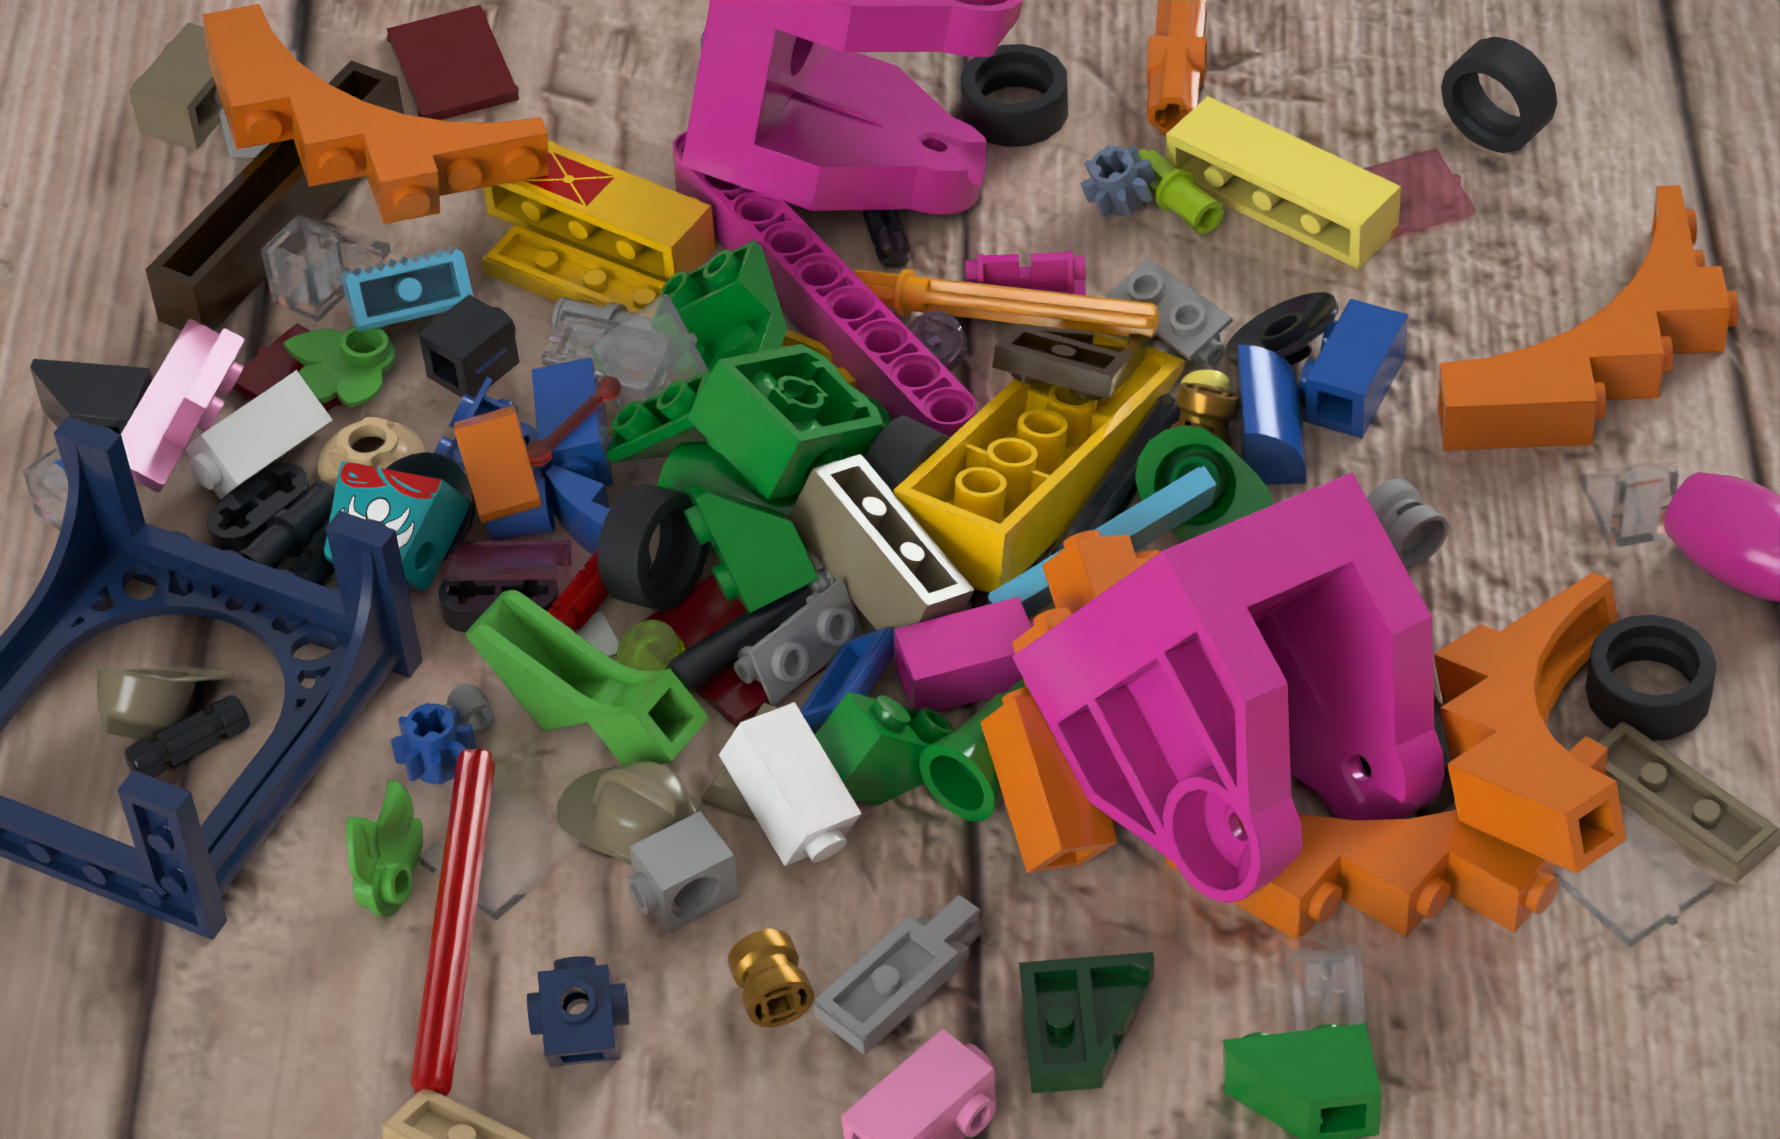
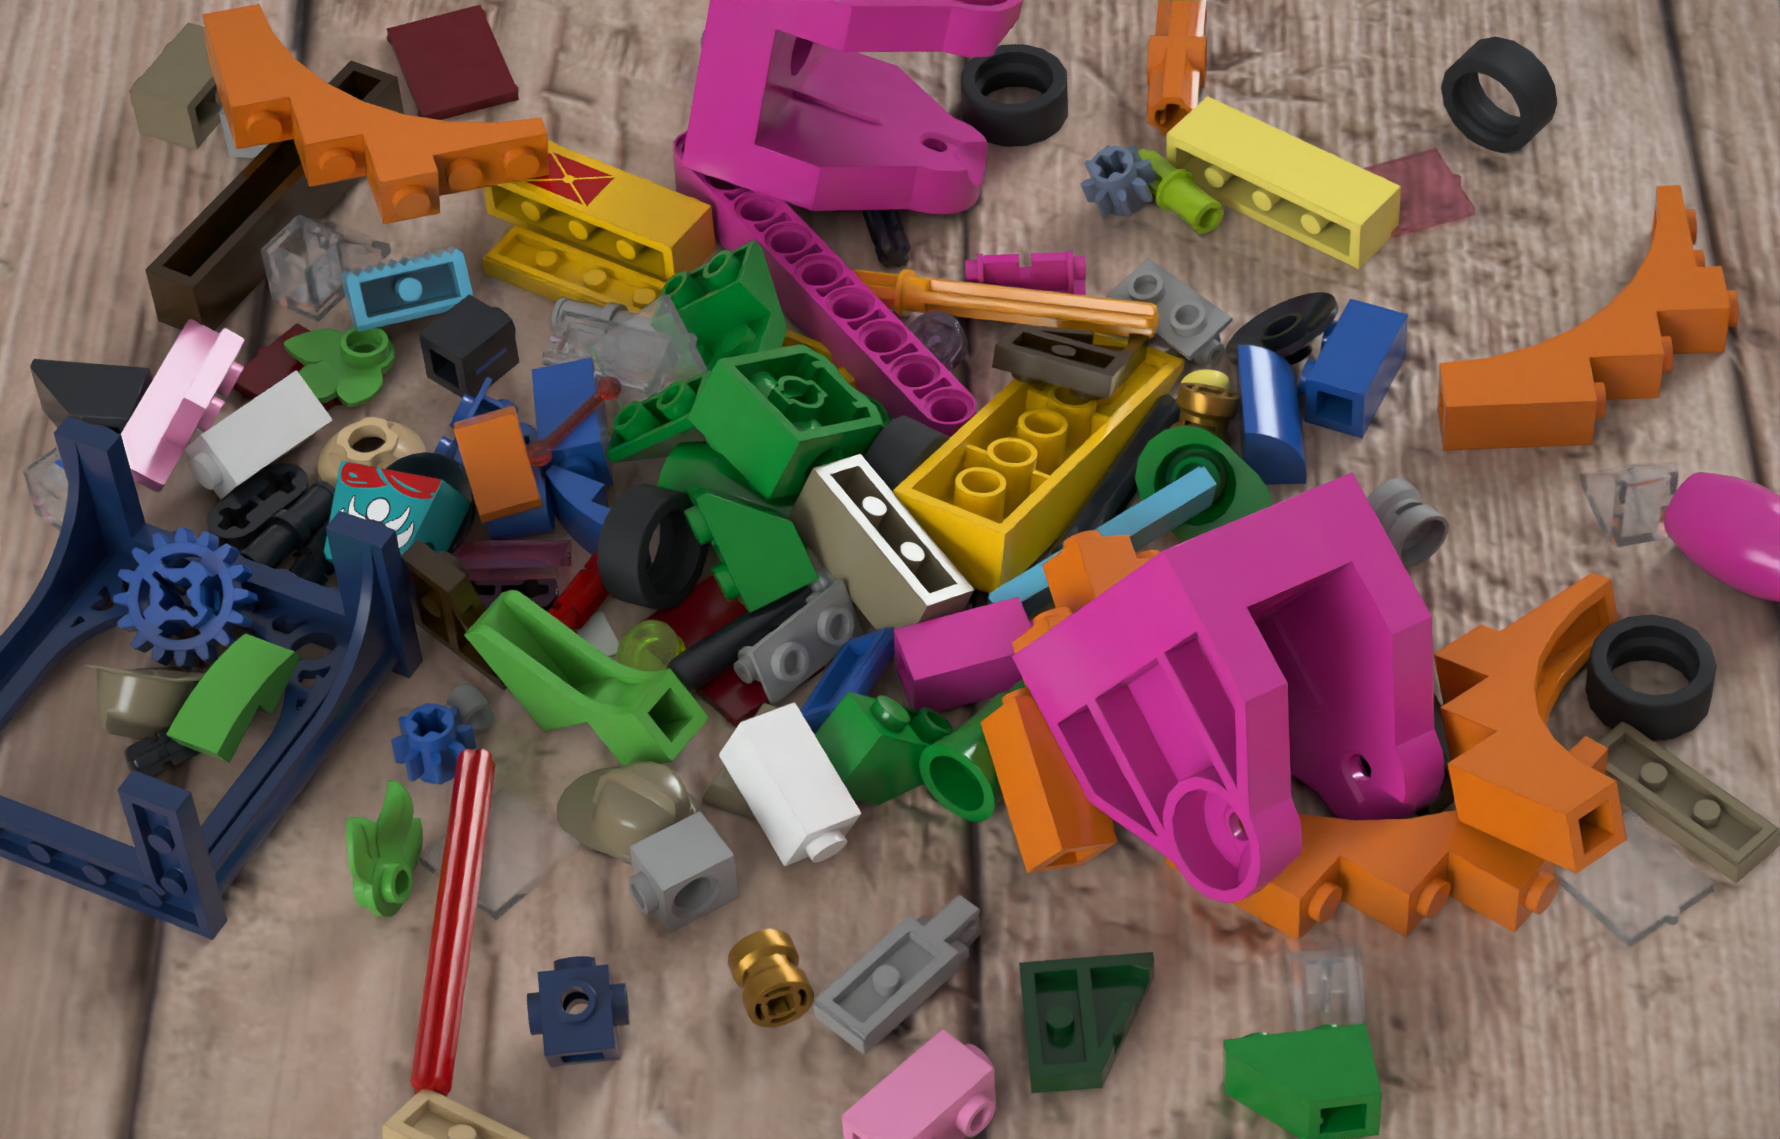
(165, 613): none -> blue gear
(228, 695): none -> bright green slope
(445, 602): none -> dark brown wing

